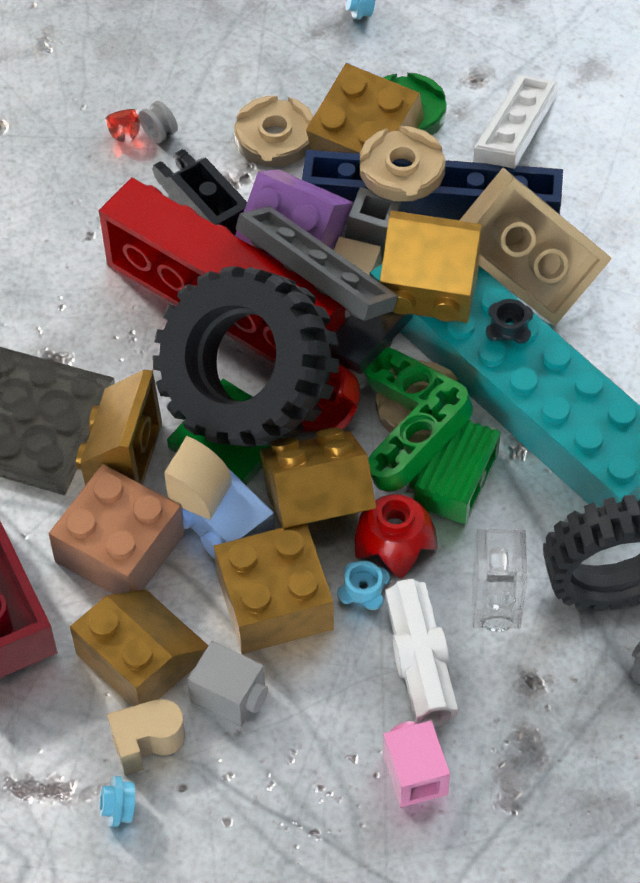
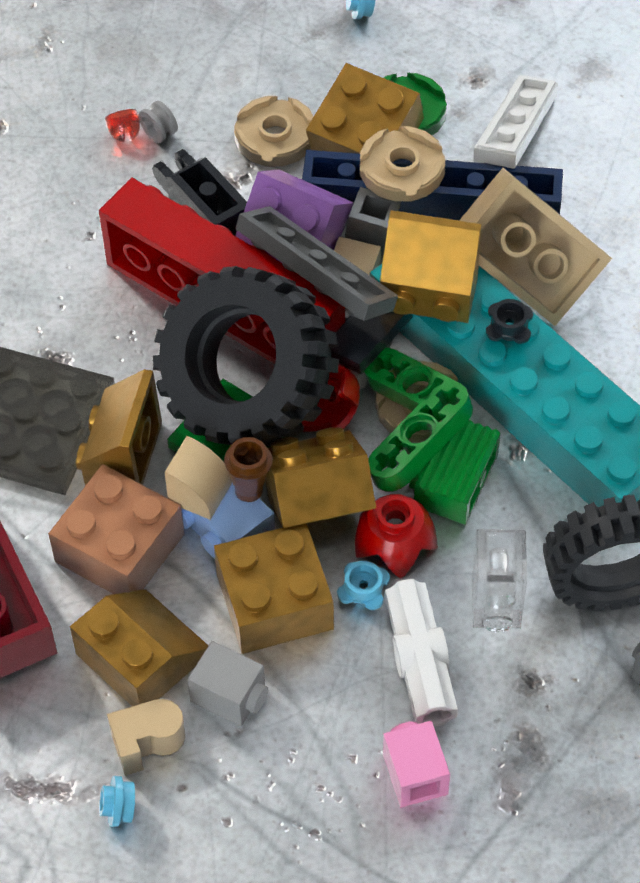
(248, 467): none -> reddish brown cone

